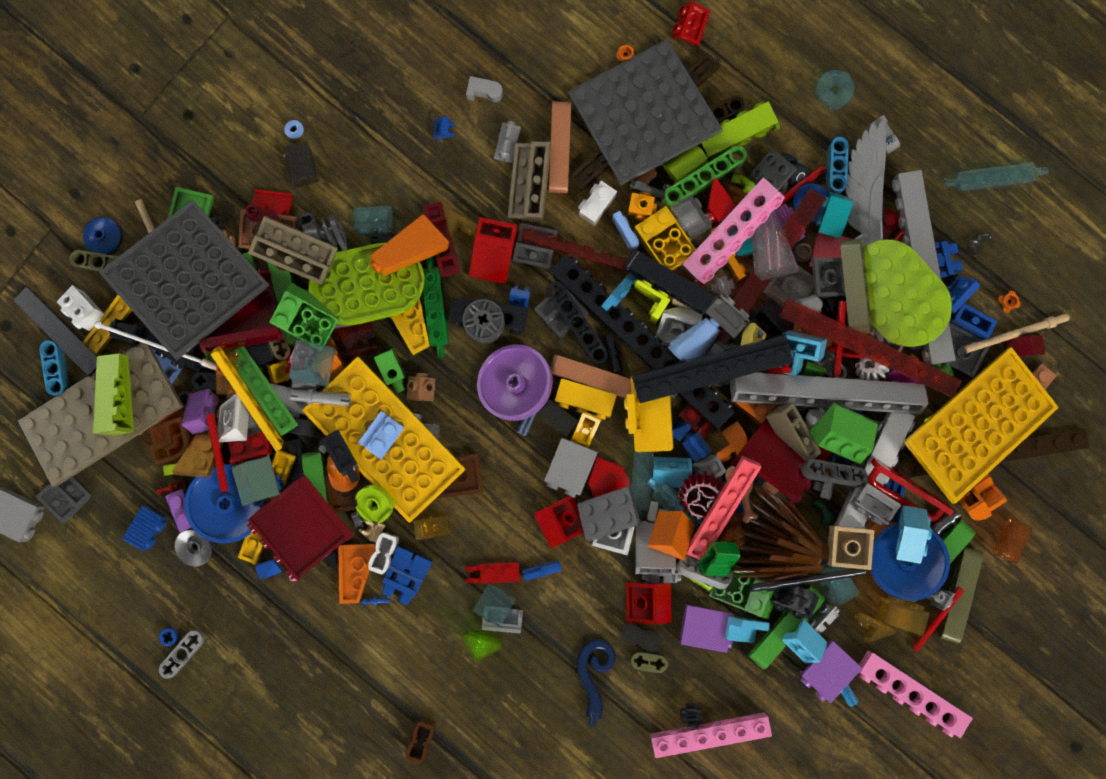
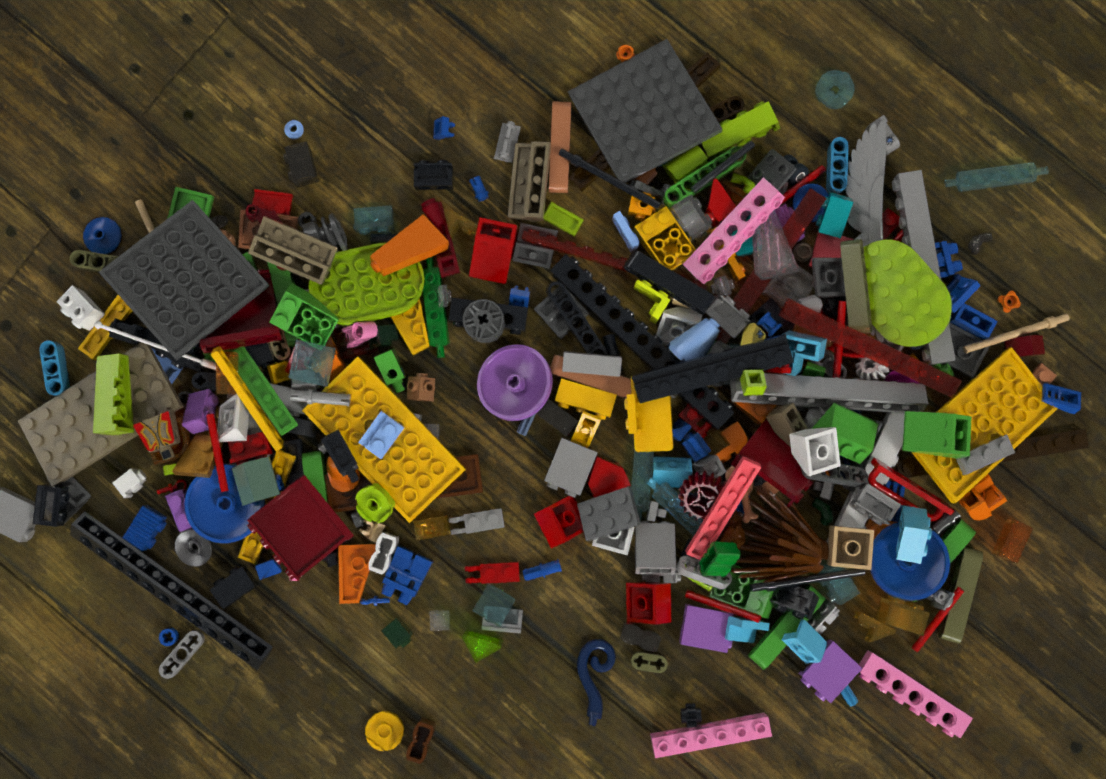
(51, 505): none -> black window
(57, 330): black tile -> none
(130, 482): none -> white brick
(159, 433): none -> torso
(170, 590): none -> black brick
(234, 586): none -> black hinge
(359, 333): none -> bright pink piece
(384, 730): none -> yellow tile
(385, 336): none -> clear green brick
(398, 633): none -> clear green brick
(433, 175): none -> black hinge
(433, 212): none -> dark red cone
(439, 620): none -> clear plate
(444, 295): none -> clear plate
(479, 189): none -> blue pin
(479, 521): none -> light grey hinge
(484, 88): light grey leg -> none
(562, 219): none -> lime tile
(578, 161): none -> black bar
(592, 364): none -> light grey tile
(596, 205): white brick -> none
(620, 292): dark azure plate -> none
(672, 533): orange slope -> none
(690, 23): red bracket -> none
(723, 166): none -> black bar
(723, 606): none -> red piece
(753, 382): none -> lime plate
(769, 324): none -> blue bush
(815, 449): none -> white slope
(937, 434): none -> bright green slope
(986, 454): none -> light grey plate
(1068, 394): none -> blue slope

